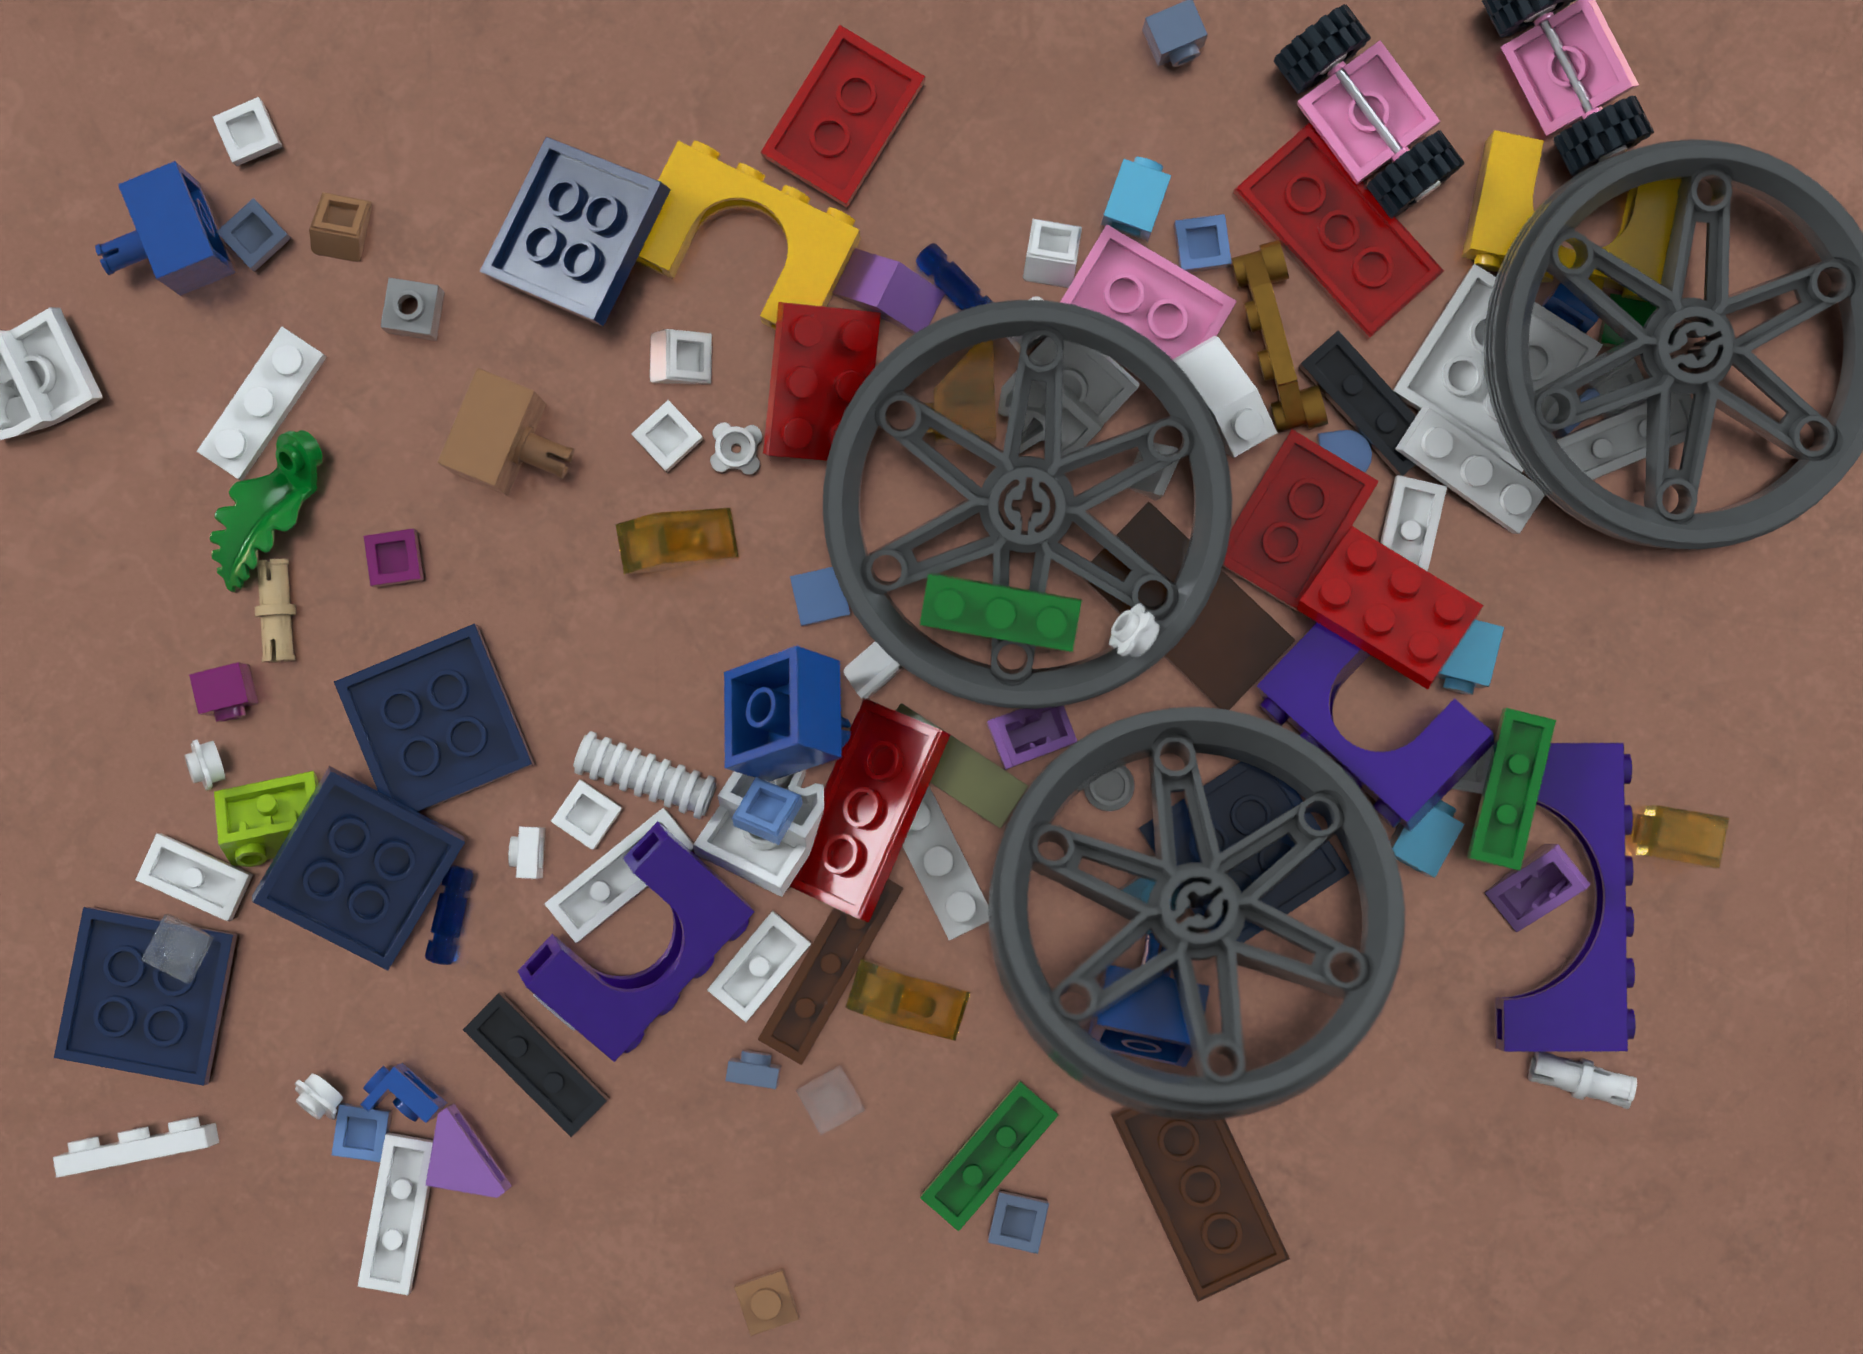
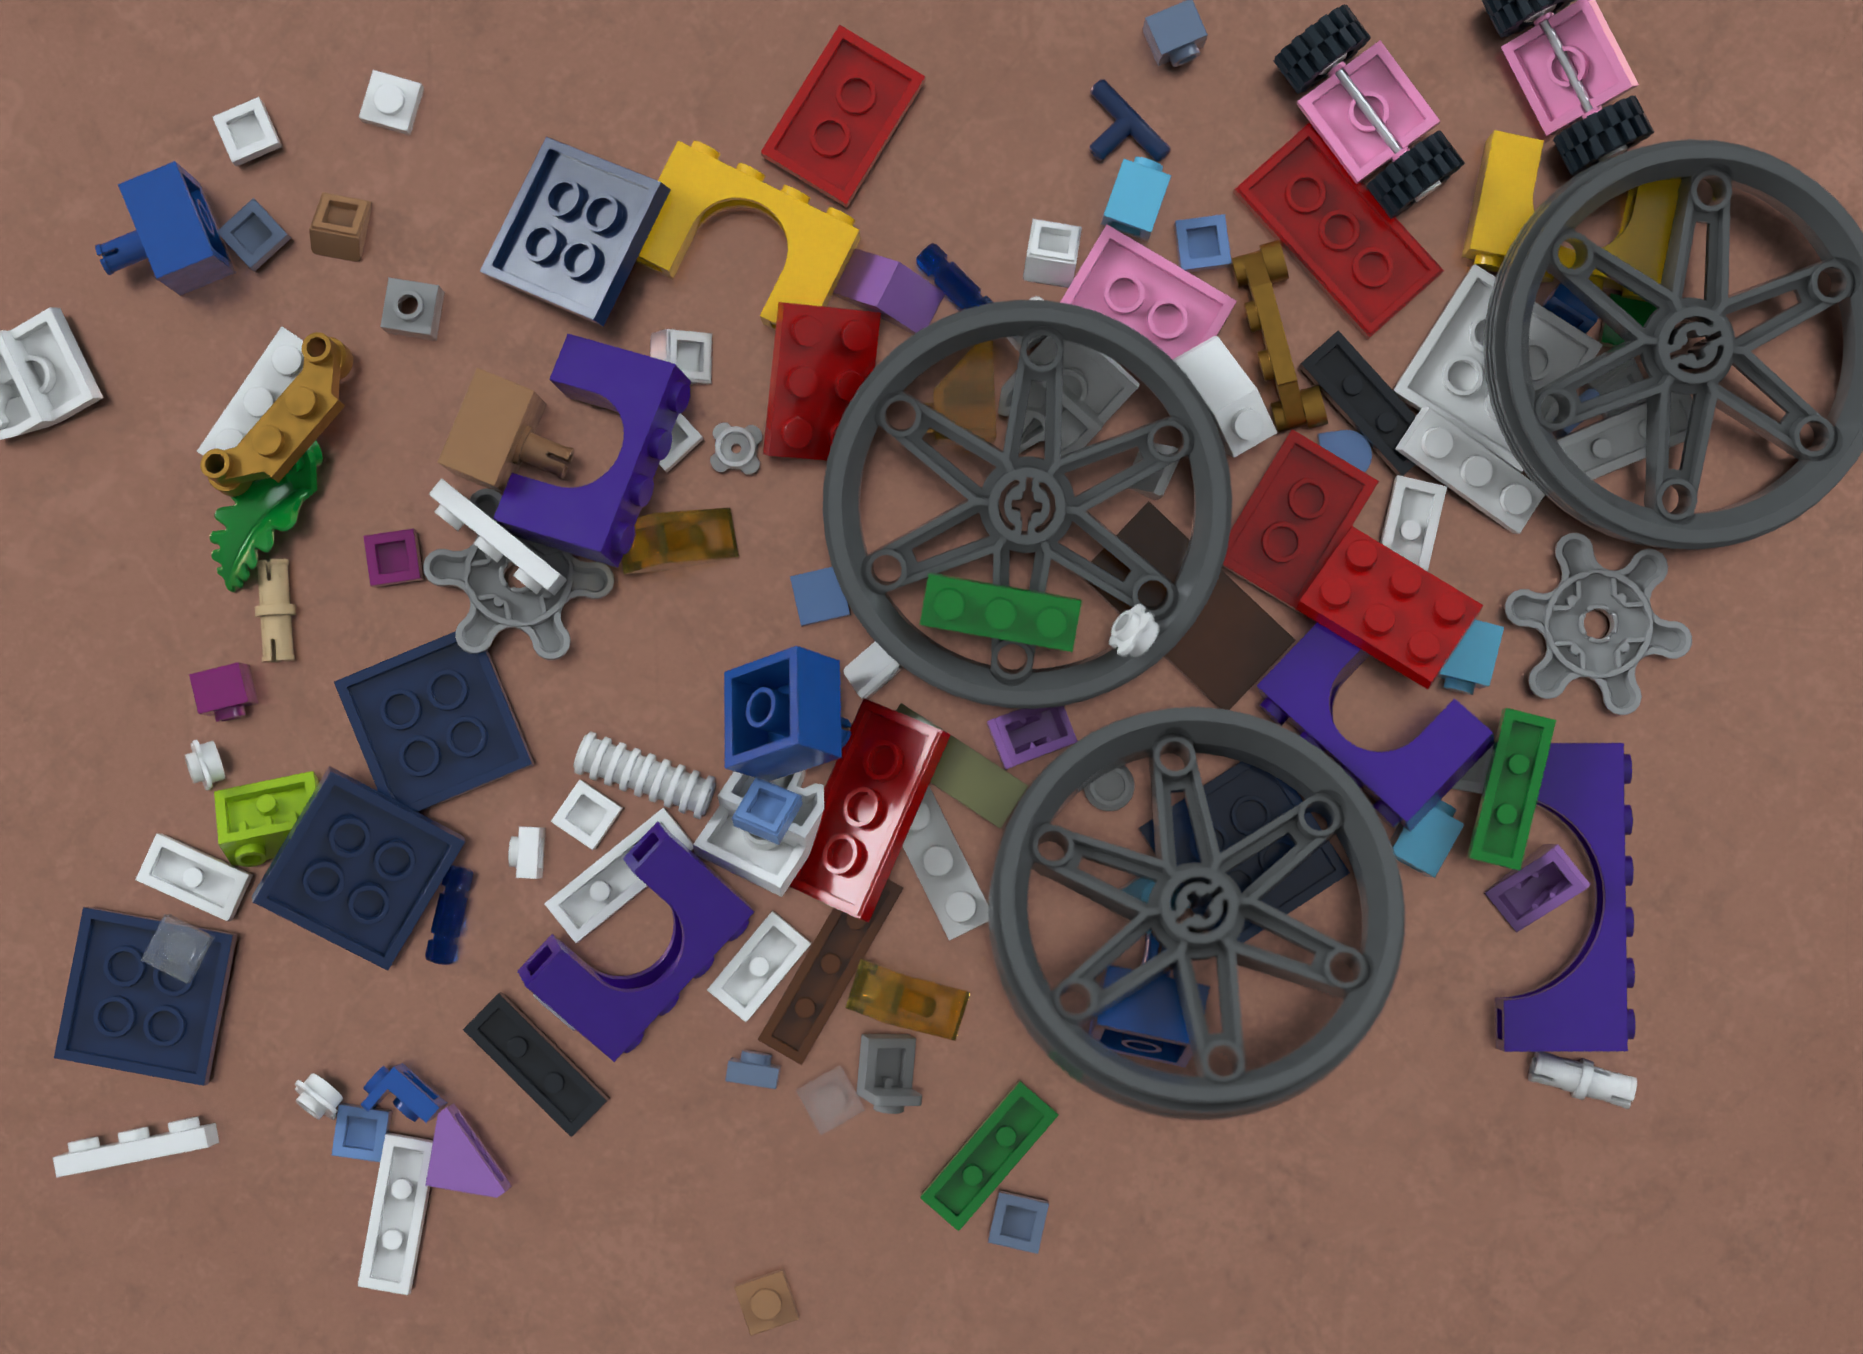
(288, 424): none -> pearl gold plate
(391, 102): none -> white plate
(495, 539): none -> white plate
(500, 607): none -> light grey plate
(601, 516): none -> dark purple arch
(887, 1072): none -> light grey bracket
(1127, 123): none -> dark blue piece
(1202, 1198): reddish brown tile -> none
(1633, 624): none -> light grey plate
(1680, 836): clear yellow slope -> none

